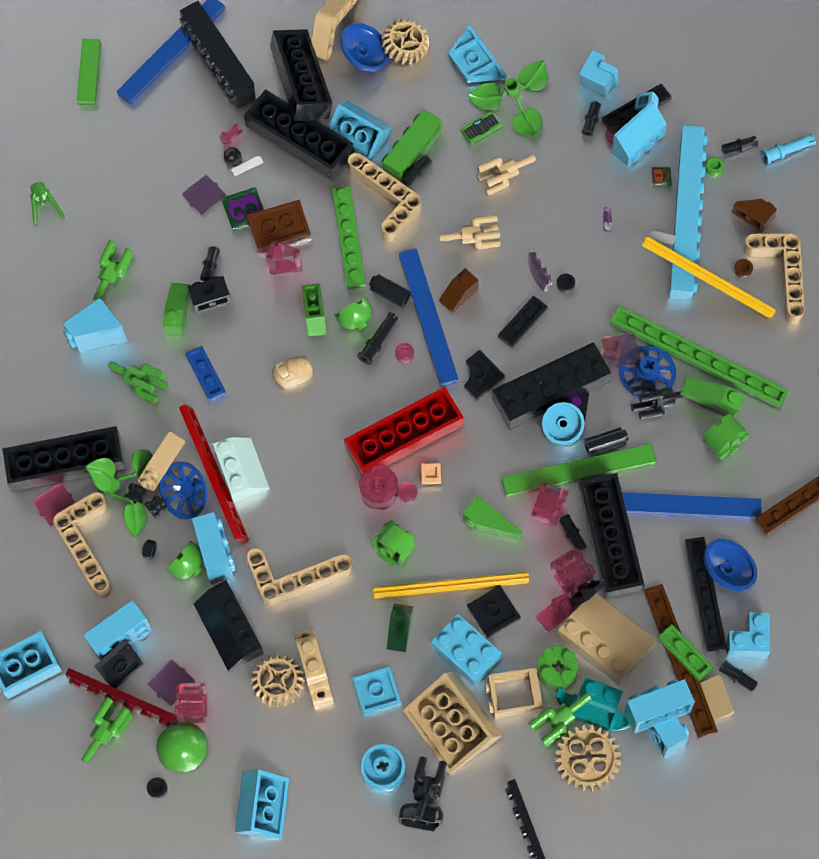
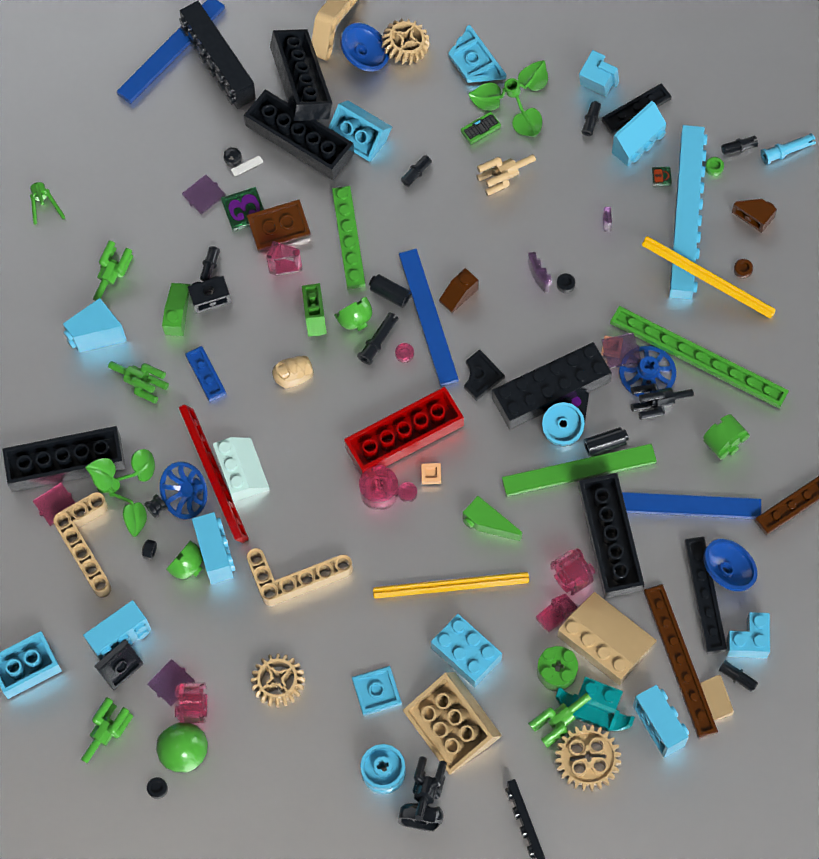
(88, 71): bright green tile -> none
(129, 702): dark red plate -> none
(136, 493): black wheel -> none
(161, 461): tan window -> none
(227, 136): clear pink pin -> none
(228, 626): black slope -> none
(262, 804): medium azure slope -> none
(314, 668): tan brick -> none
(388, 192): tan beam -> none
(393, 543): bright green brick -> none
(399, 627): clear green slope -> none
(412, 144): bright green brick -> none
(476, 233): tan plant -> none
(493, 612): black tile -> none
(522, 321): black tile -> none
(531, 675): tan window -> none
(549, 504): clear pink brick -> none
(572, 532): black axle -> none
(588, 591): black slope -> none
(610, 132): clear pink tile -> none
(644, 99): medium azure slope -> none
(659, 705): medium azure brick -> none
(663, 237): white sticker -> none
(685, 652): bright green tile -> none
(713, 395): bright green slope -> none
(788, 270): tan beam -> none

